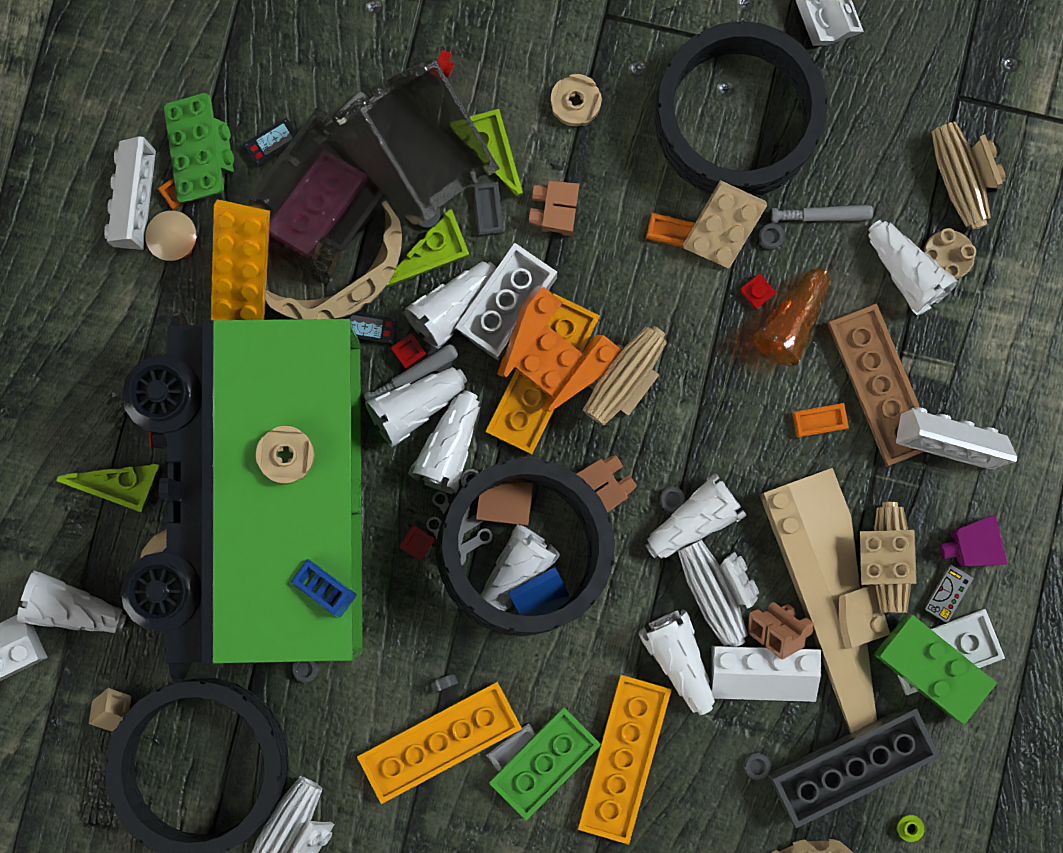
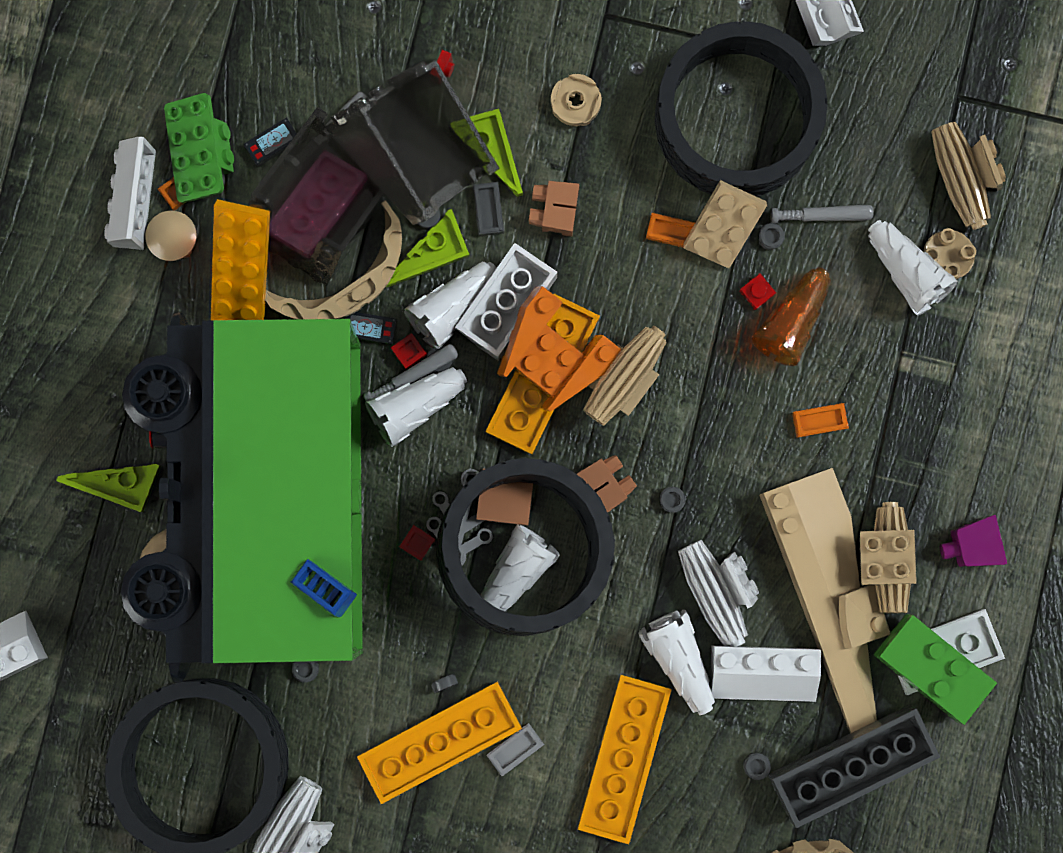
(60, 605): white cone -> none
(109, 709): tan panel -> none
(274, 442): tan plate -> none
(447, 447): white cone -> none
(540, 594): blue tile -> none
(544, 763): bright green plate -> none
(704, 512): white cone -> none
(779, 629): nougat hips -> none
(876, 377): medium nougat plate -> none
(902, 826): lime plate -> none
(948, 593): light grey tile -> none
(954, 439): white slope -> none

